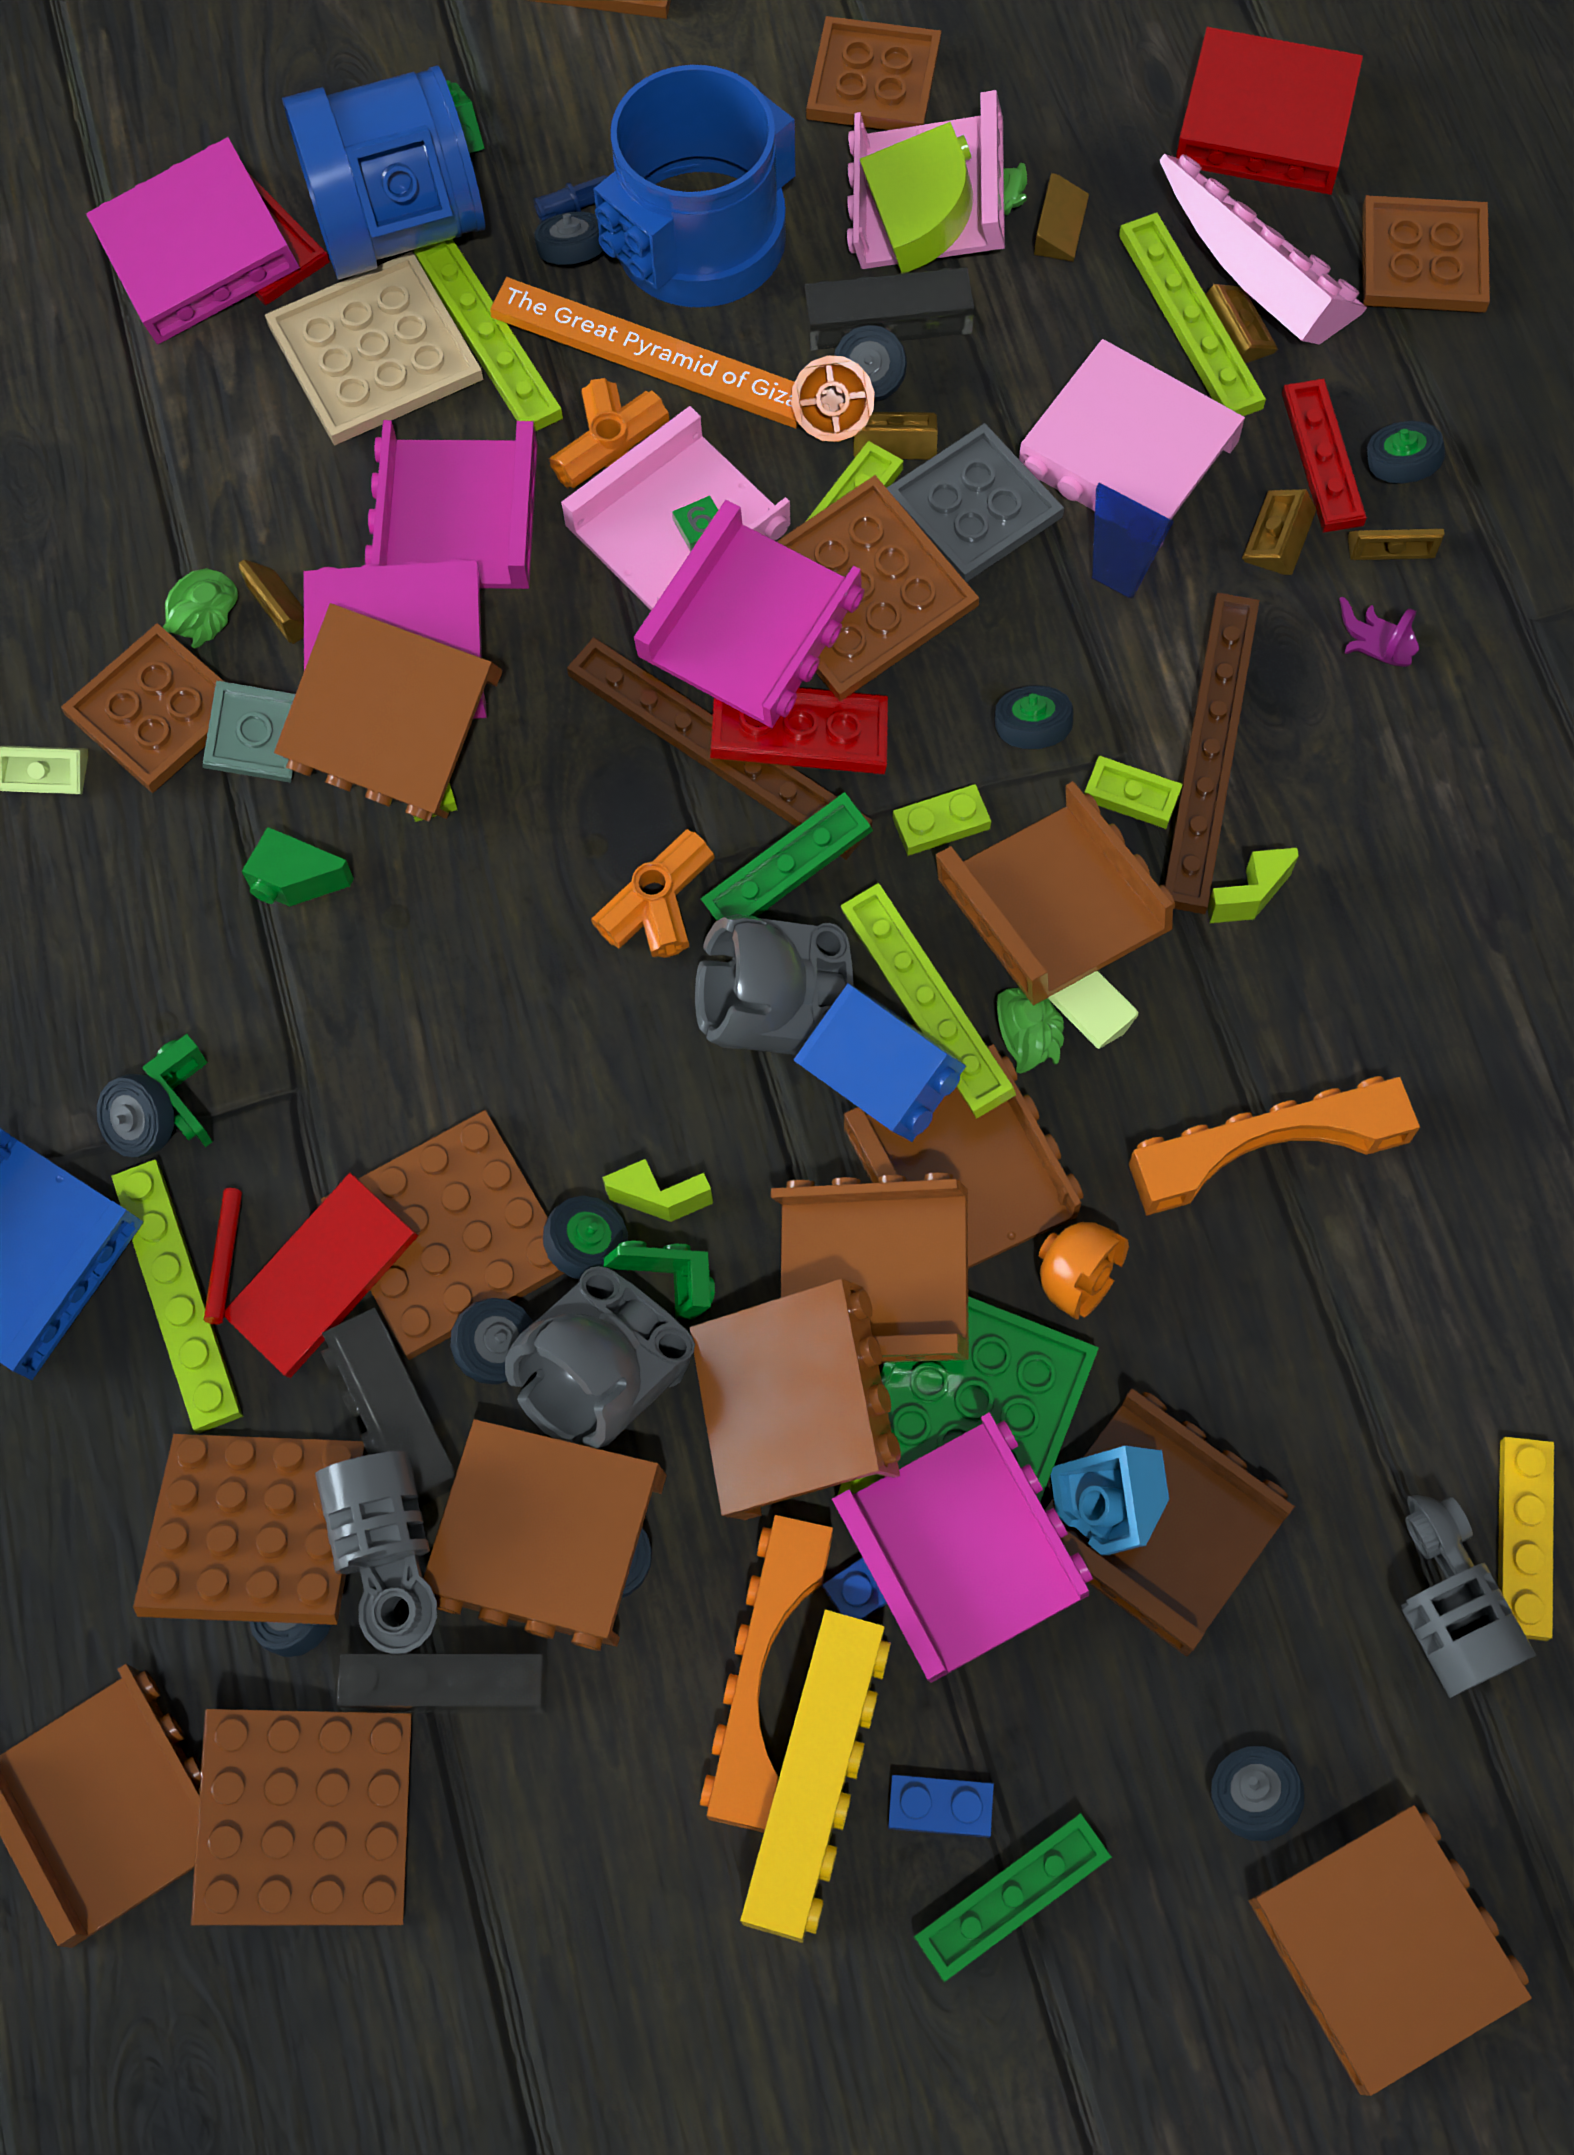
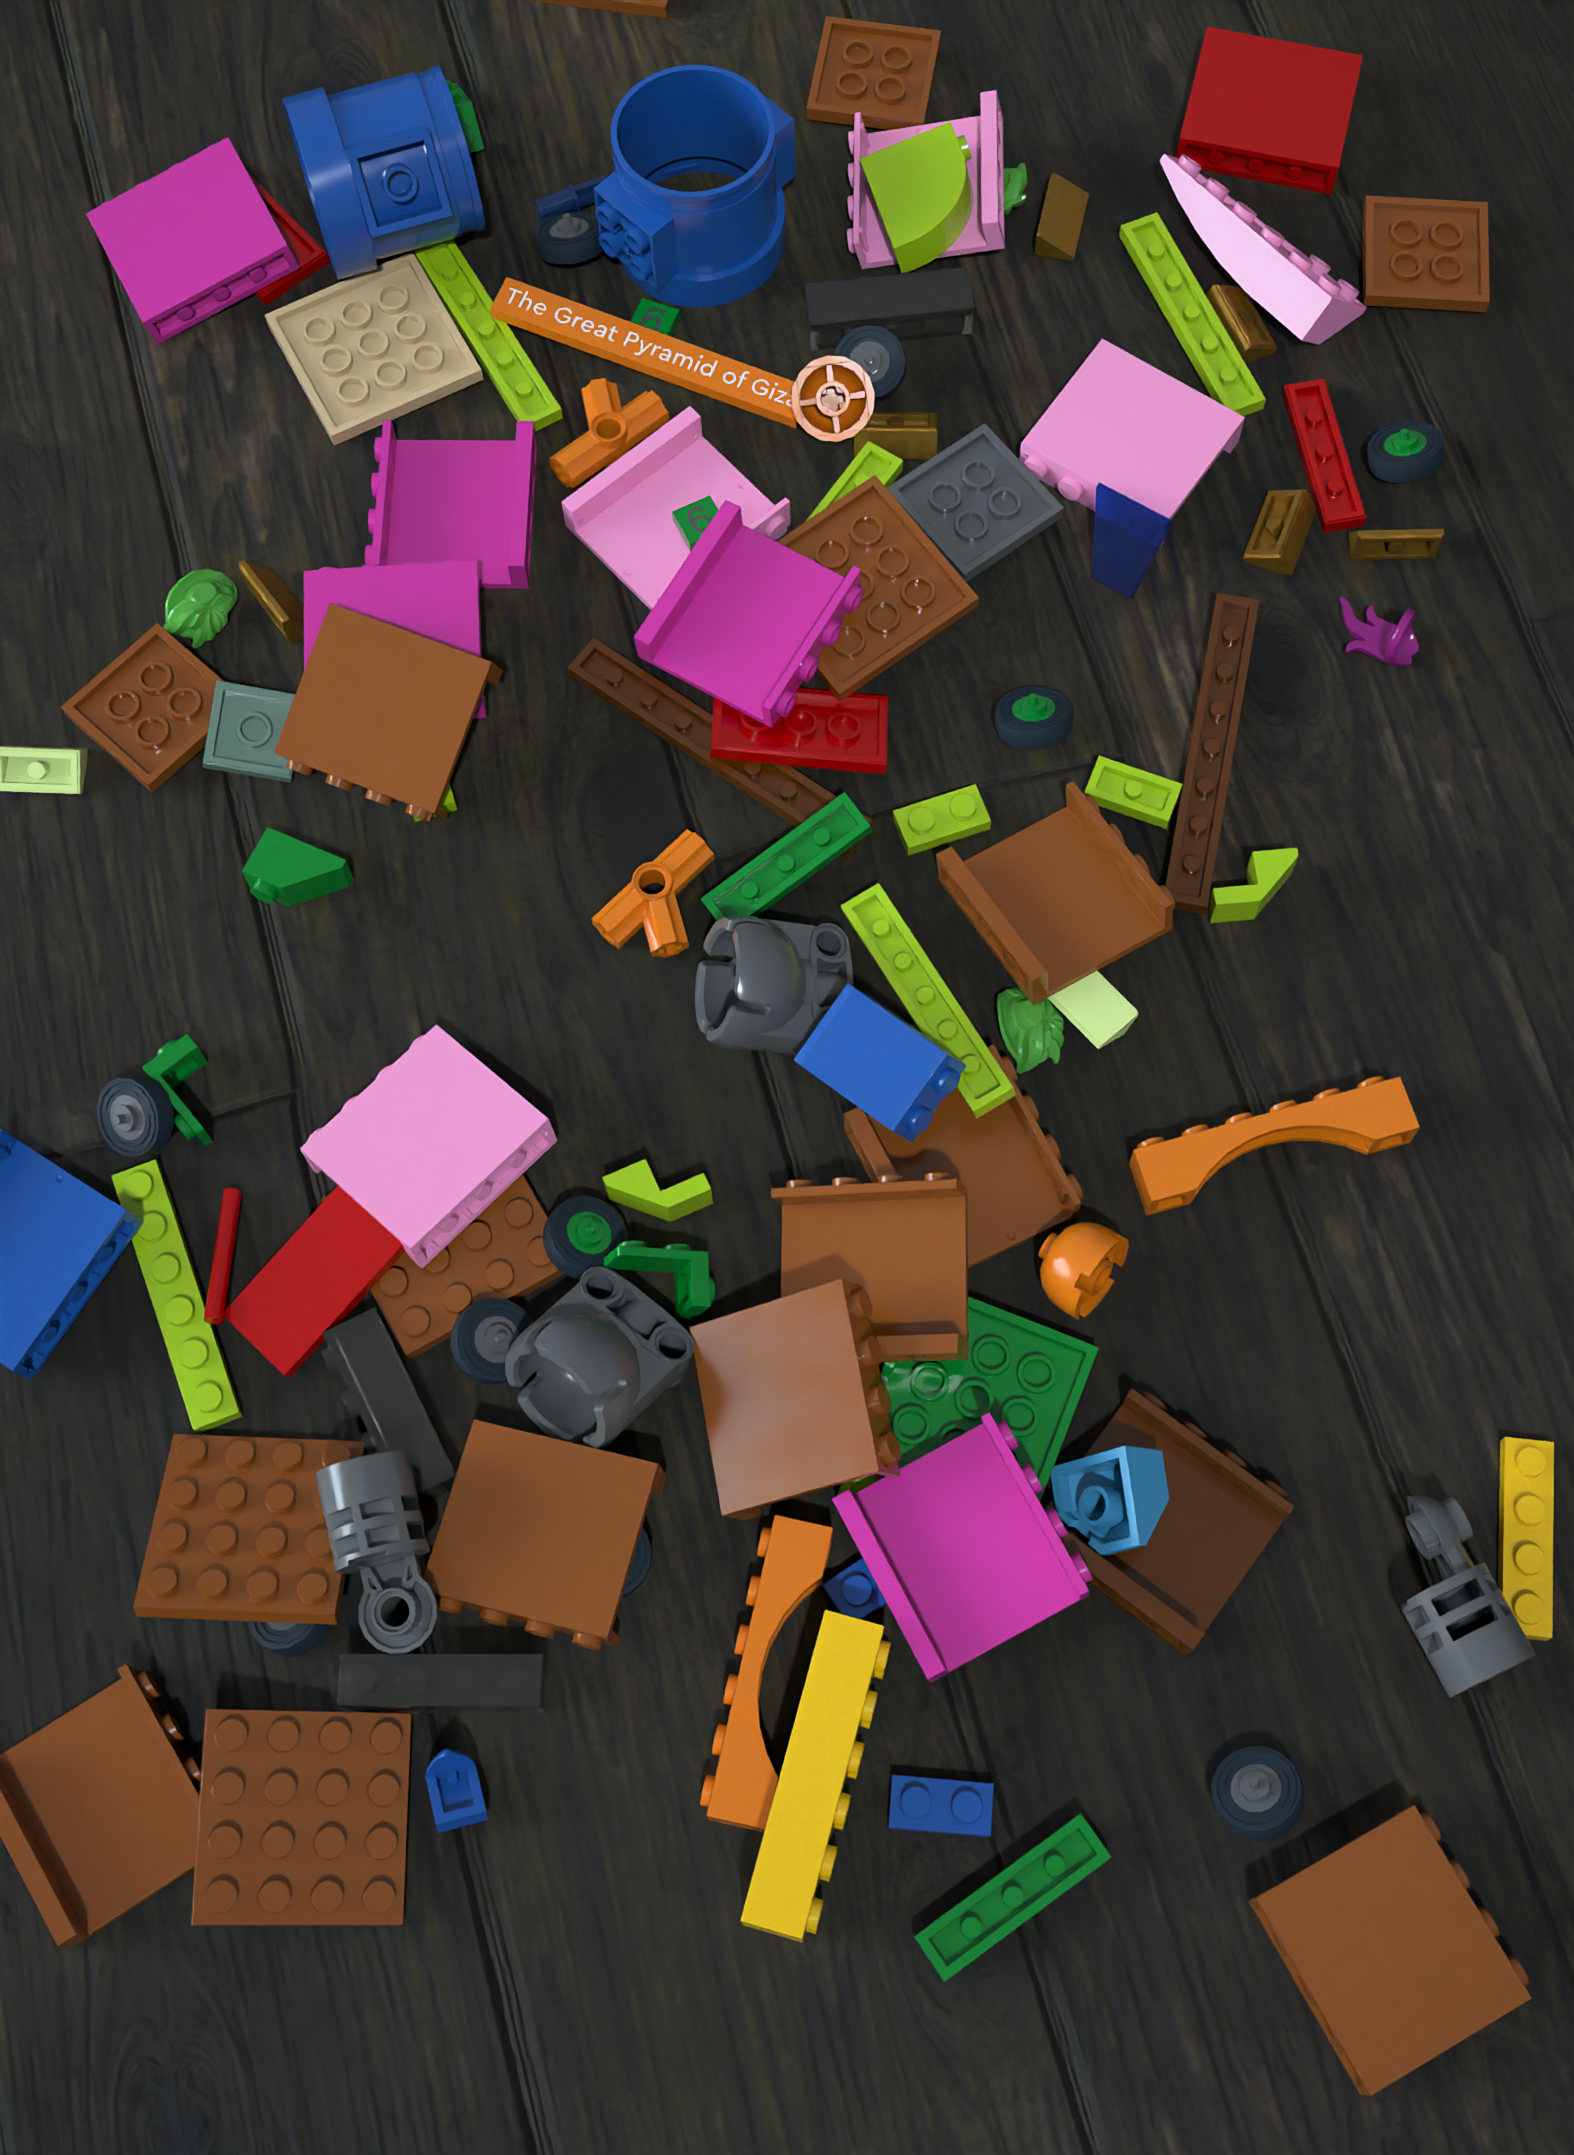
(430, 1143): none -> bright pink panel
(454, 1790): none -> blue plate
(656, 317): none -> green tile

